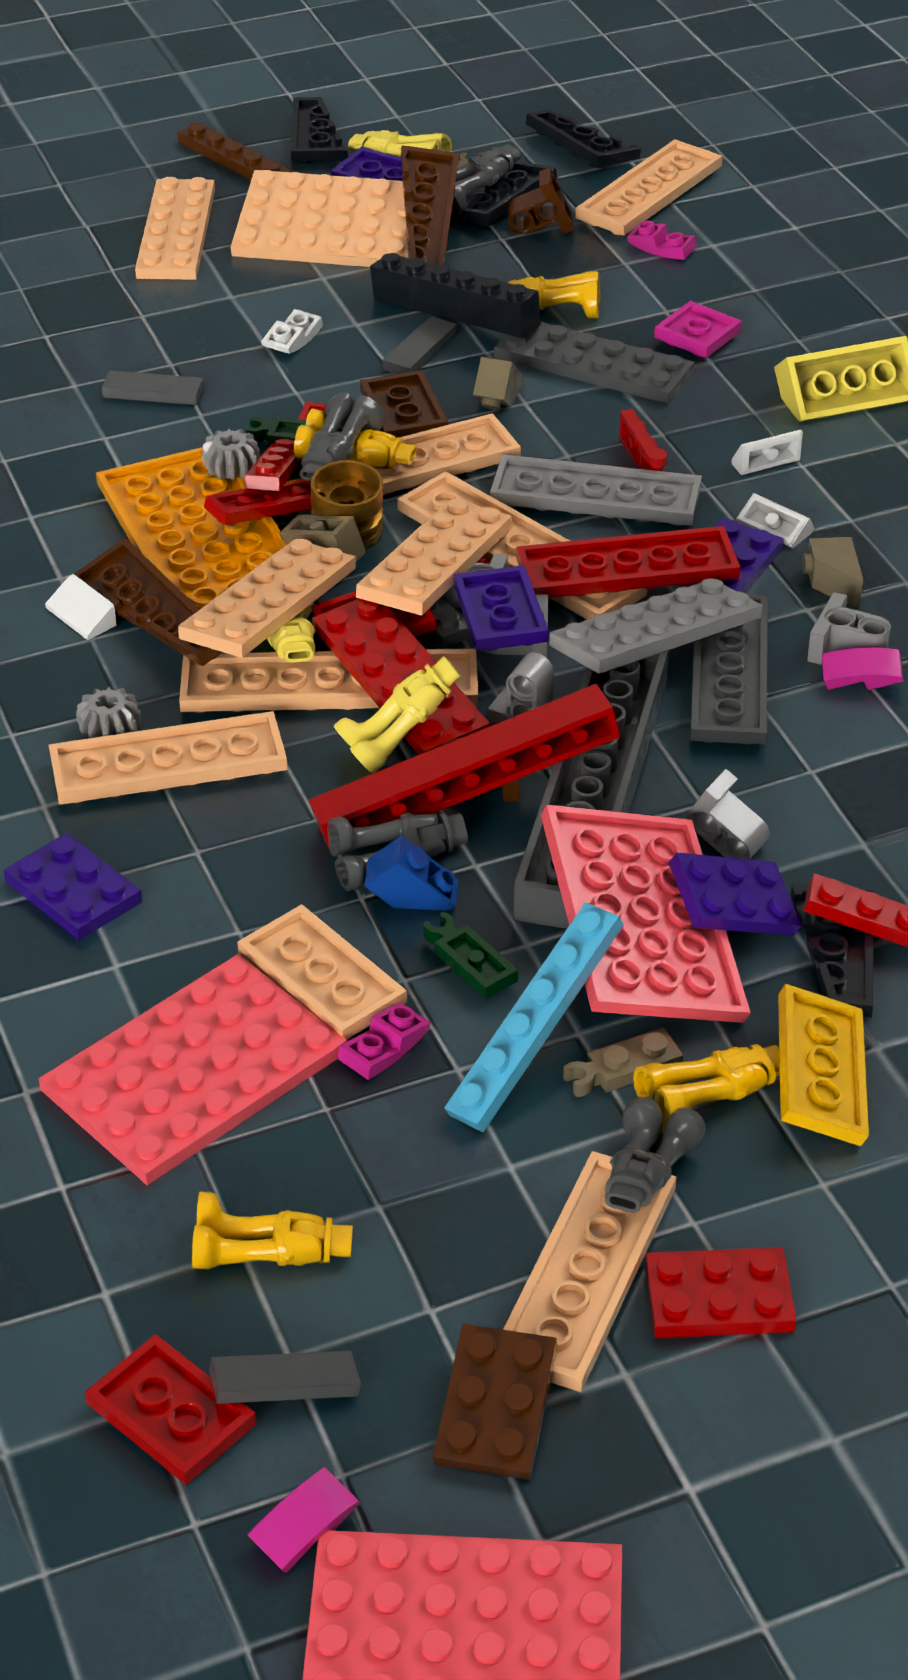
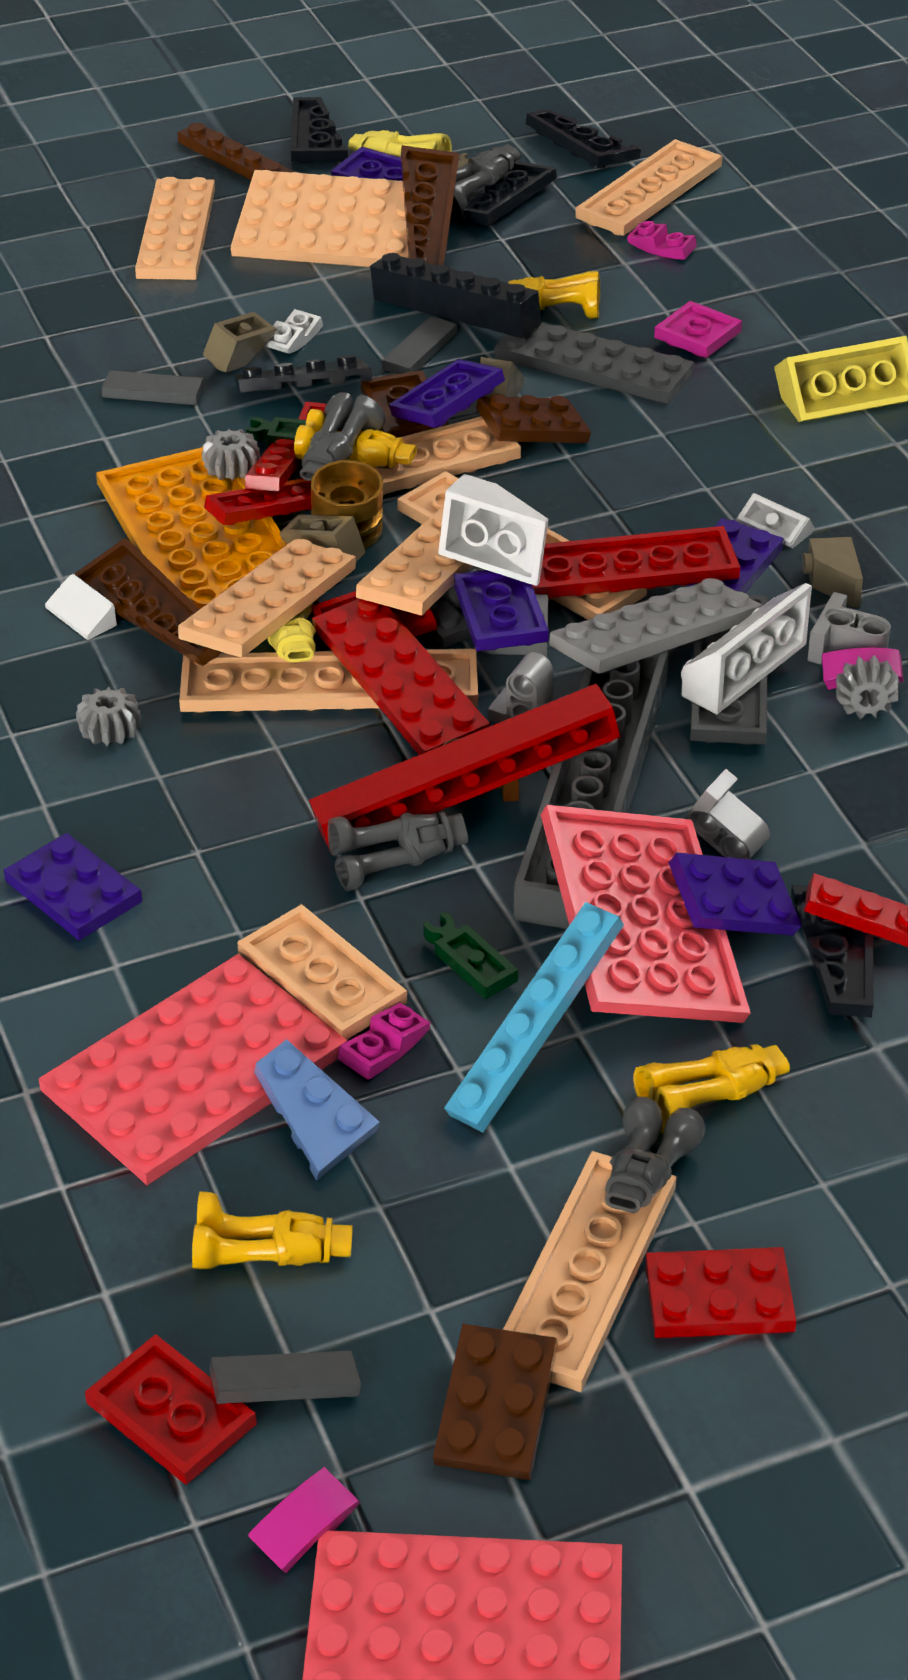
(167, 757): light nougat plate -> none
(237, 341): none -> dark tan slope
(317, 1110): none -> medium blue wing
(335, 372): none -> black wing
(410, 878): blue slope -> none
(411, 701): light yellow piece -> none
(447, 393): none -> dark purple plate
(492, 530): none -> white slope
(533, 419): none -> reddish brown plate
(537, 213): reddish brown tile -> none
(597, 489): light grey plate -> none
(615, 1064): dark tan plate -> none
(639, 444): red plate -> none
(748, 651): none -> white slope
(768, 452): white slope -> none
(822, 1065): yellow plate -> none
(867, 687): none -> light grey gear

